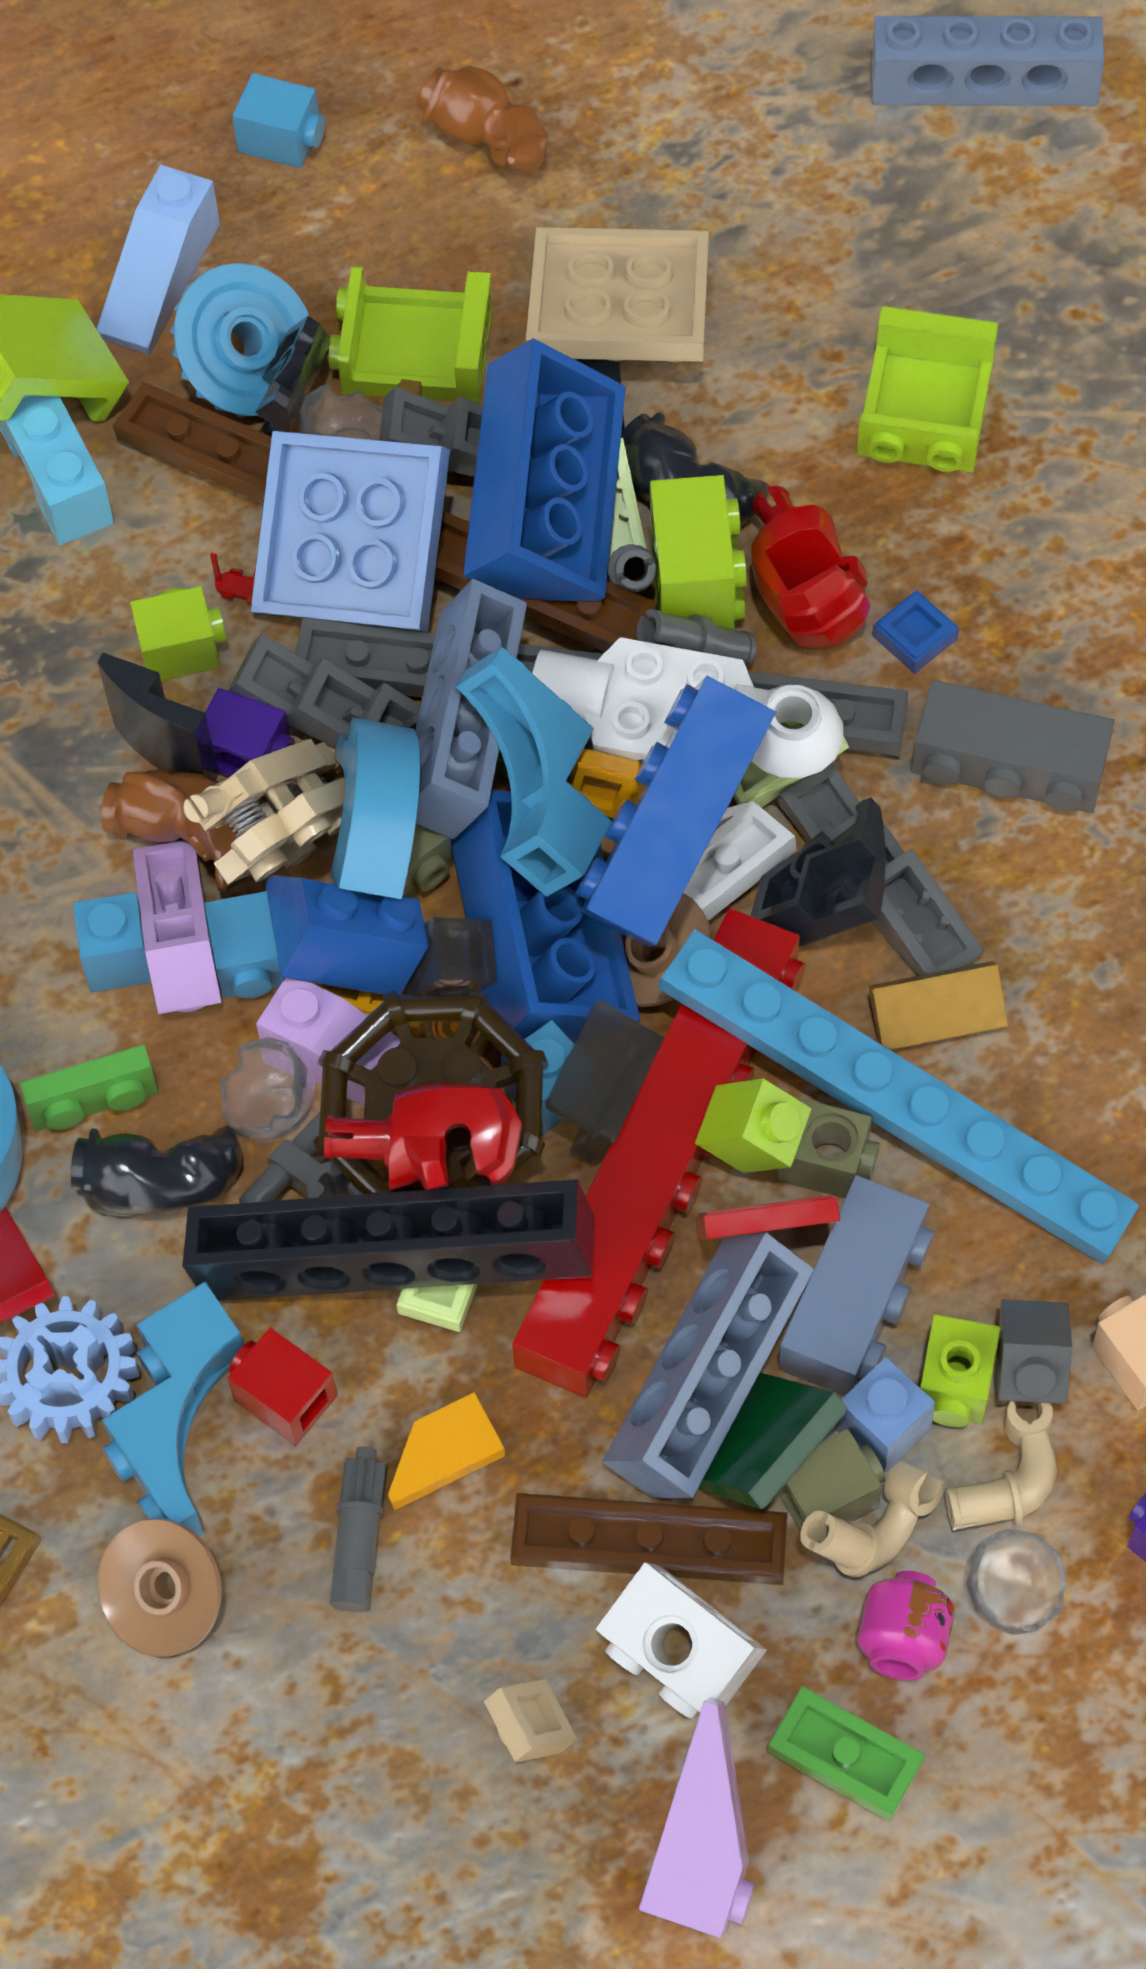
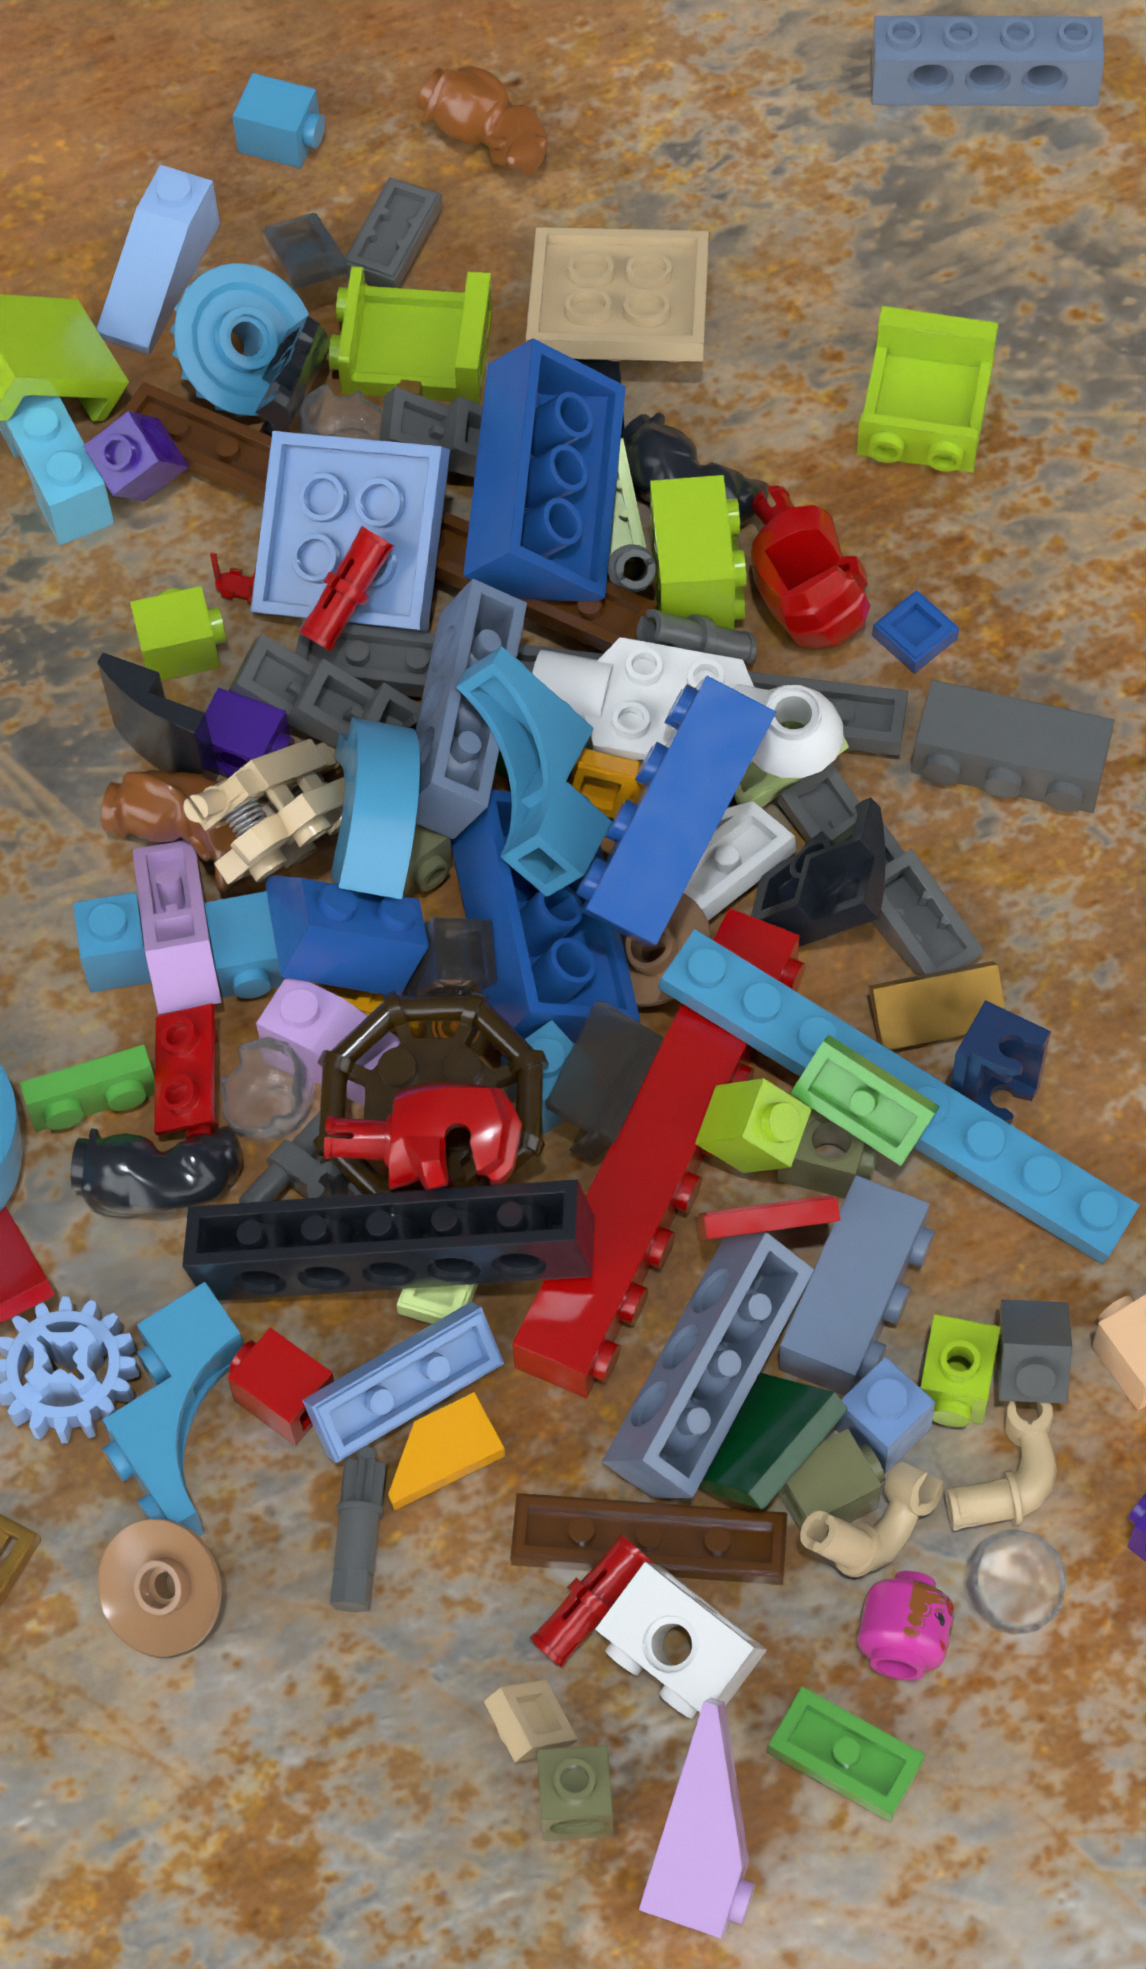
(136, 456): none -> dark purple brick
(185, 1071): none -> red hinge
(304, 251): none -> clear smoke tile
(346, 588): none -> red pin
(394, 232): none -> dark grey plate
(403, 1382): none -> medium blue tile
(575, 1793): none -> olive brick
(589, 1601): none -> red pin
(864, 1100): none -> bright green plate
(998, 1055): none -> dark blue hinge

